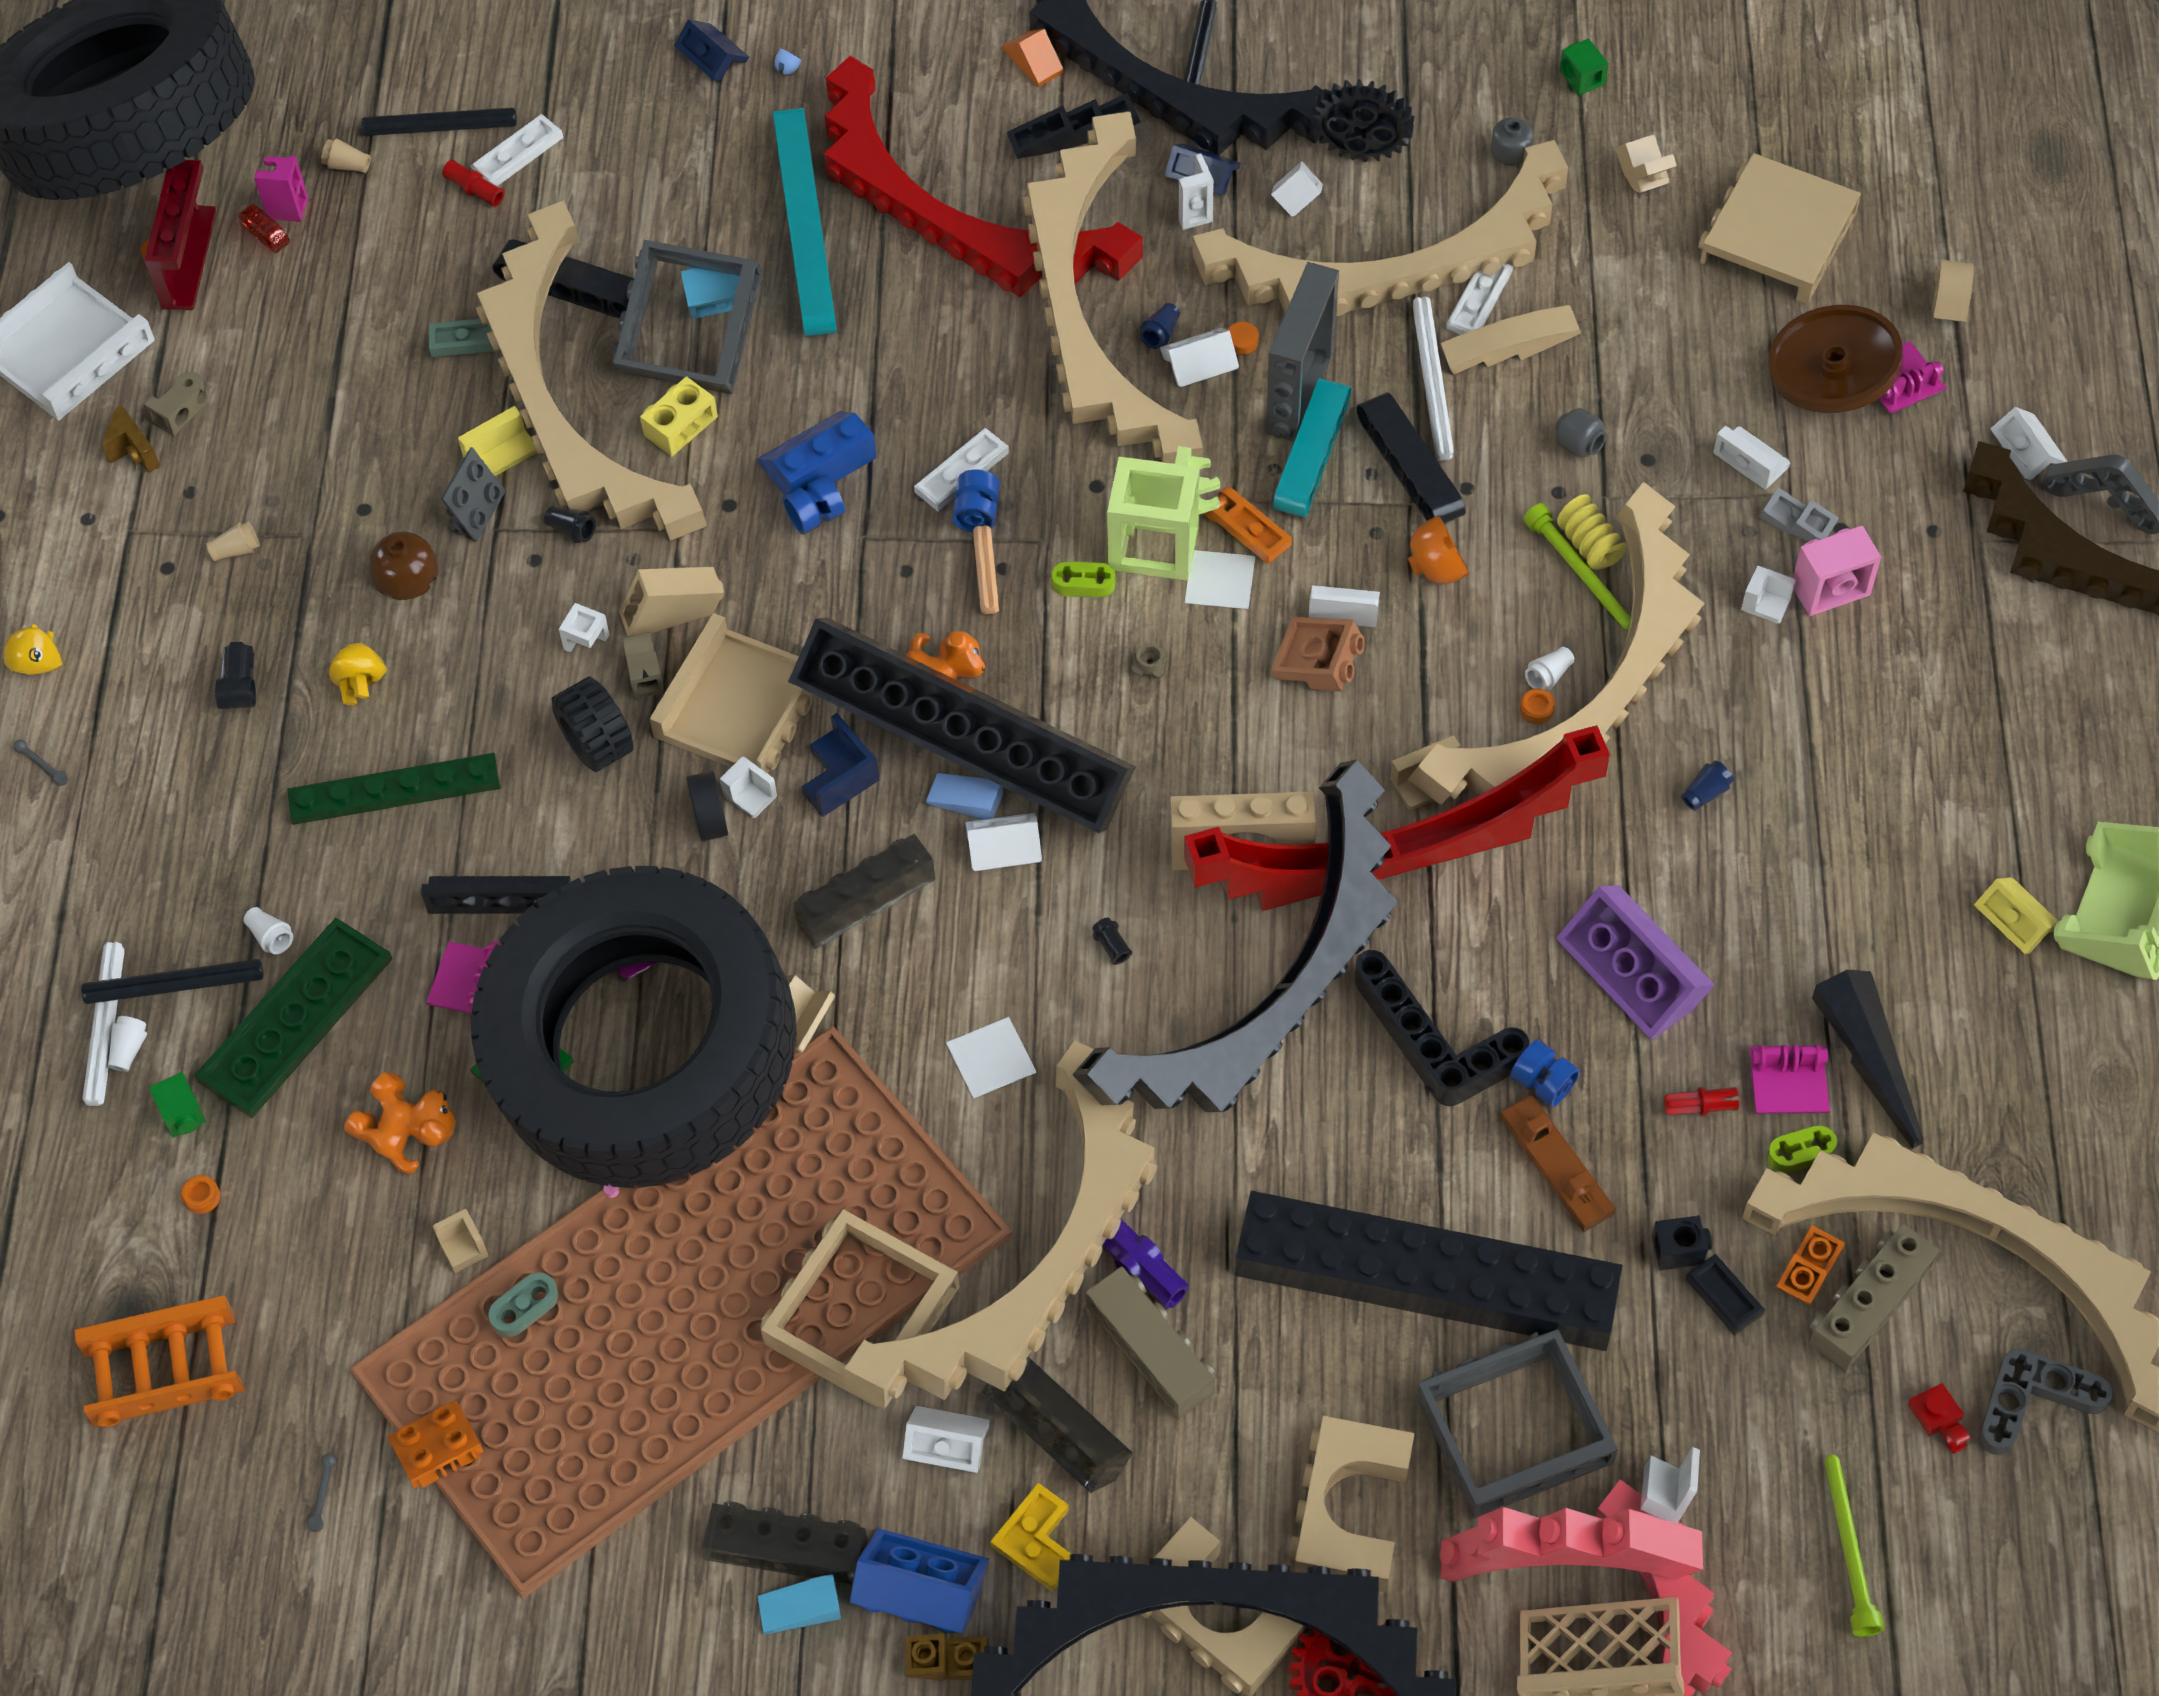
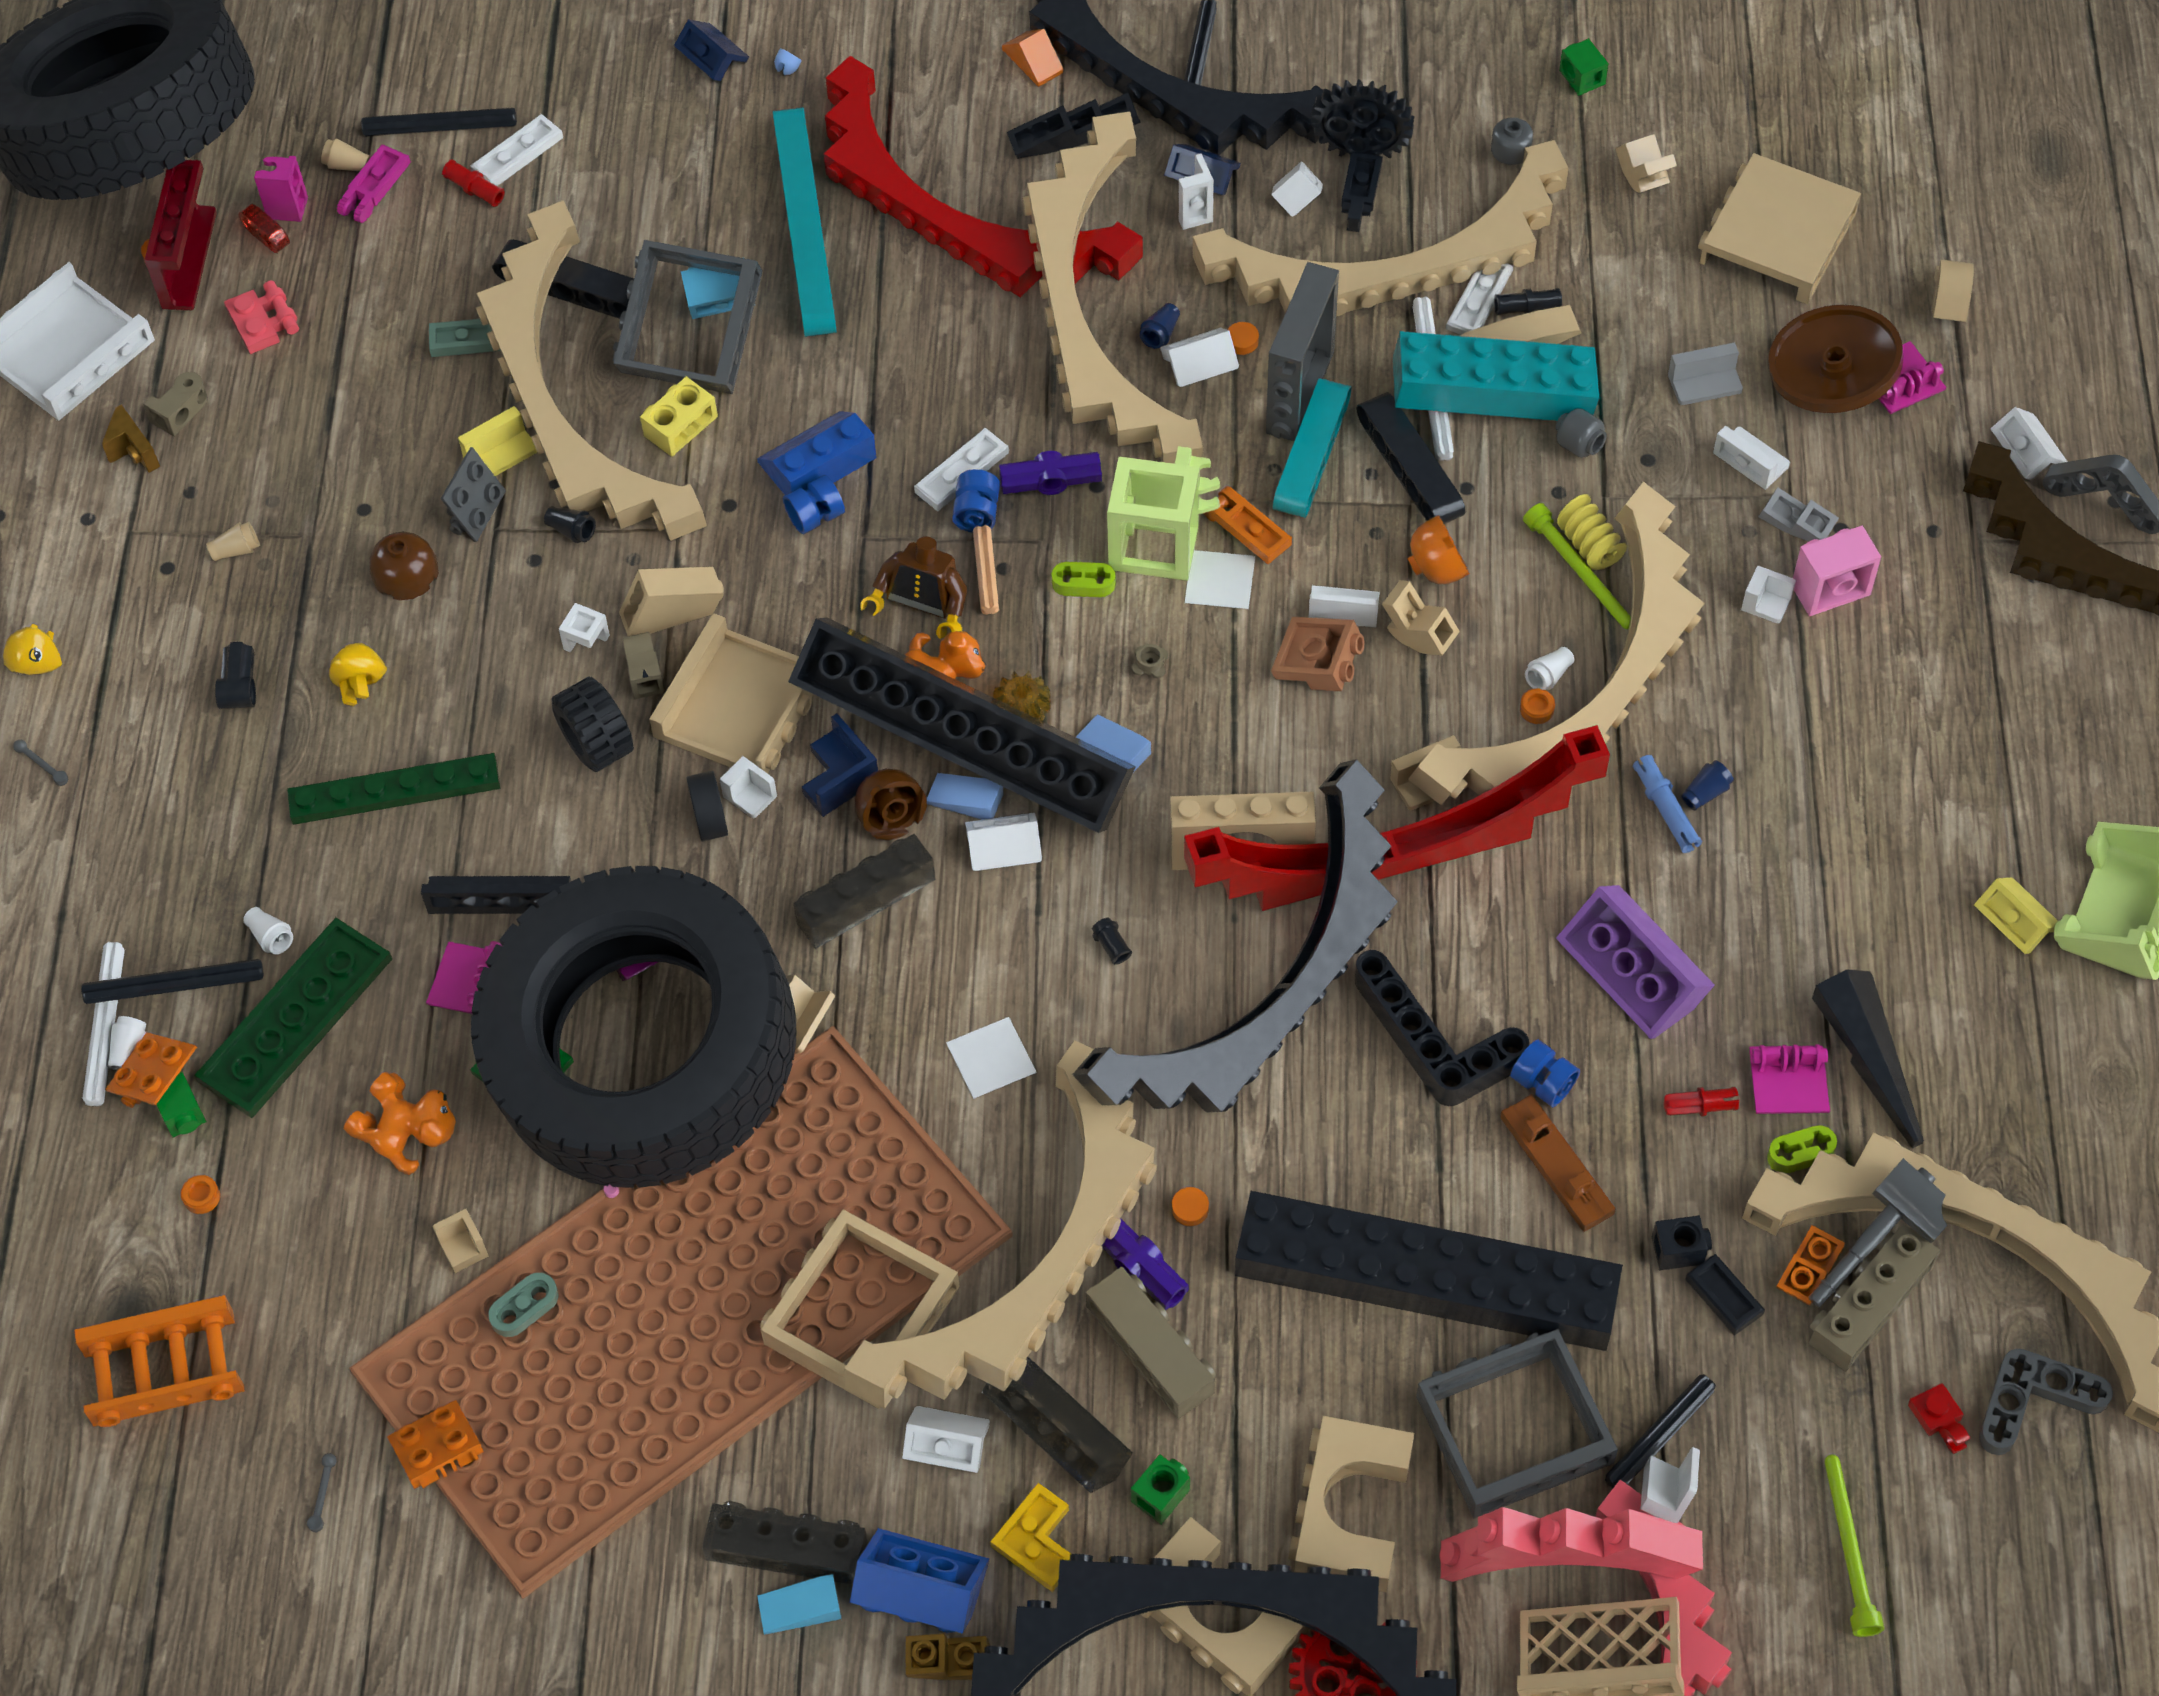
(150, 1069): none -> orange hinge
(253, 323): none -> coral plate
(373, 182): none -> dark pink hinge
(889, 803): none -> reddish brown cylinder
(923, 581): none -> torso
(1025, 694): none -> clear yellow gear
(1050, 472): none -> dark purple piece
(1116, 740): none -> light blue slope
(1161, 1504): none -> green brick
(1190, 1206): none -> orange tile
(1360, 188): none -> black hinge
(1416, 625): none -> tan brick
(1493, 376): none -> teal brick
(1527, 301): none -> black pin
(1660, 791): none -> medium blue pin
(1661, 1431): none -> black axle
(1705, 374): none -> light grey panel
(1907, 1196): none -> dark grey piece

